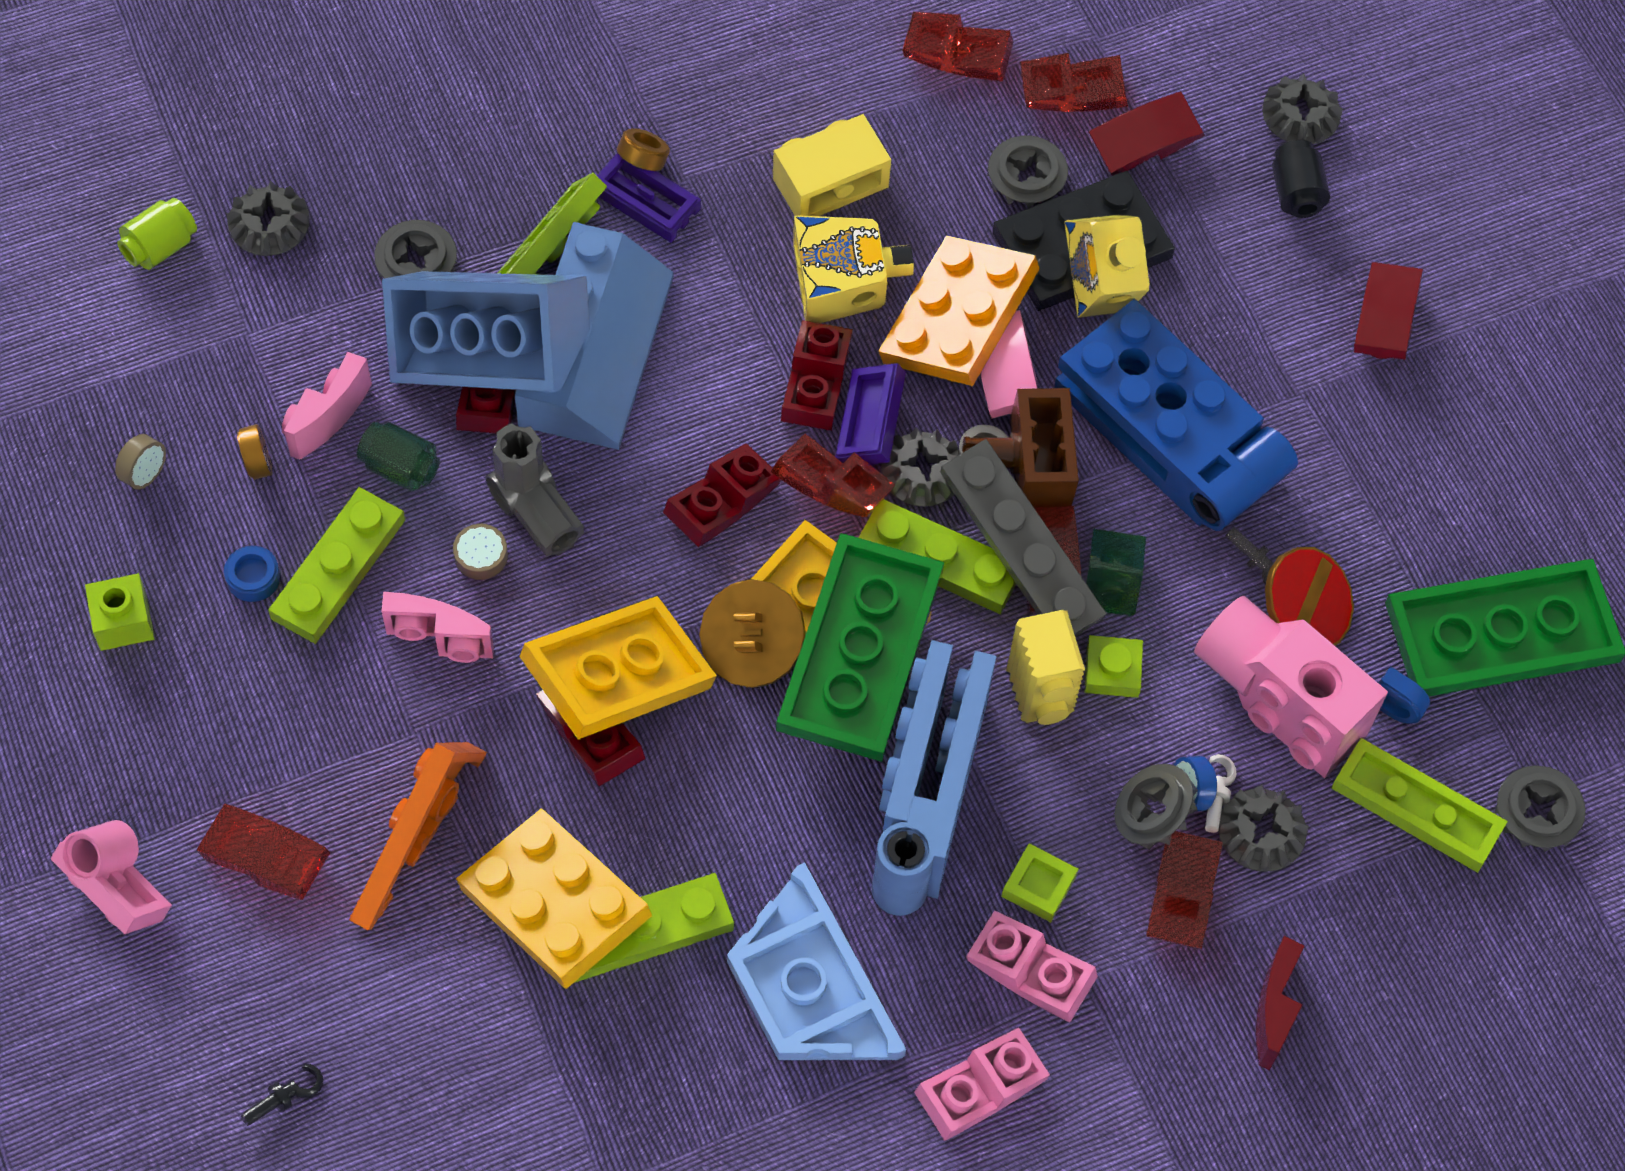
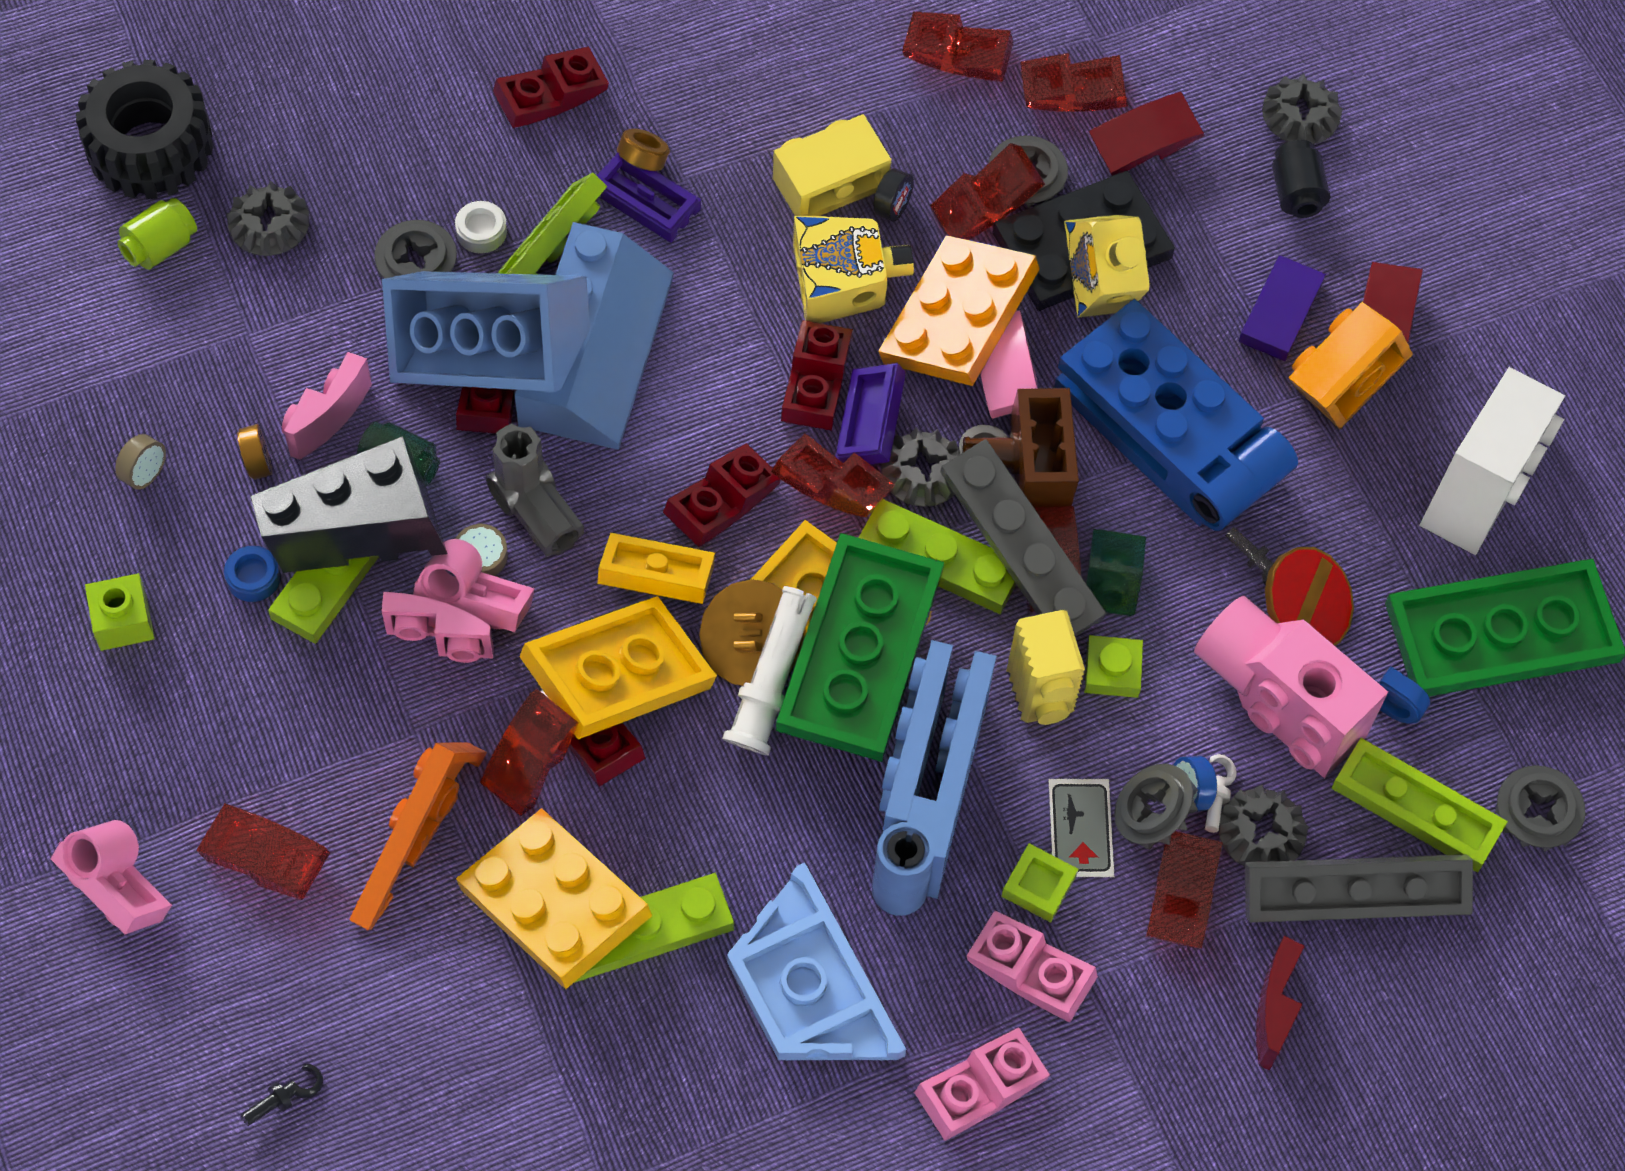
(138, 97): none -> black tyre
(350, 511): none -> wedge
(481, 227): none -> white tile
(485, 596): none -> bright pink plate
(527, 751): none -> clear red slope
(560, 85): none -> dark red slope
(656, 568): none -> yellow plate
(763, 696): none -> white pin
(893, 194): none -> black tile
(991, 195): none -> clear red slope
(1082, 825): none -> light grey sticker
(1282, 308): none -> dark purple tile
(1350, 363): none -> light orange slope
(1358, 888): none -> dark grey plate
(1493, 459): none -> white wedge

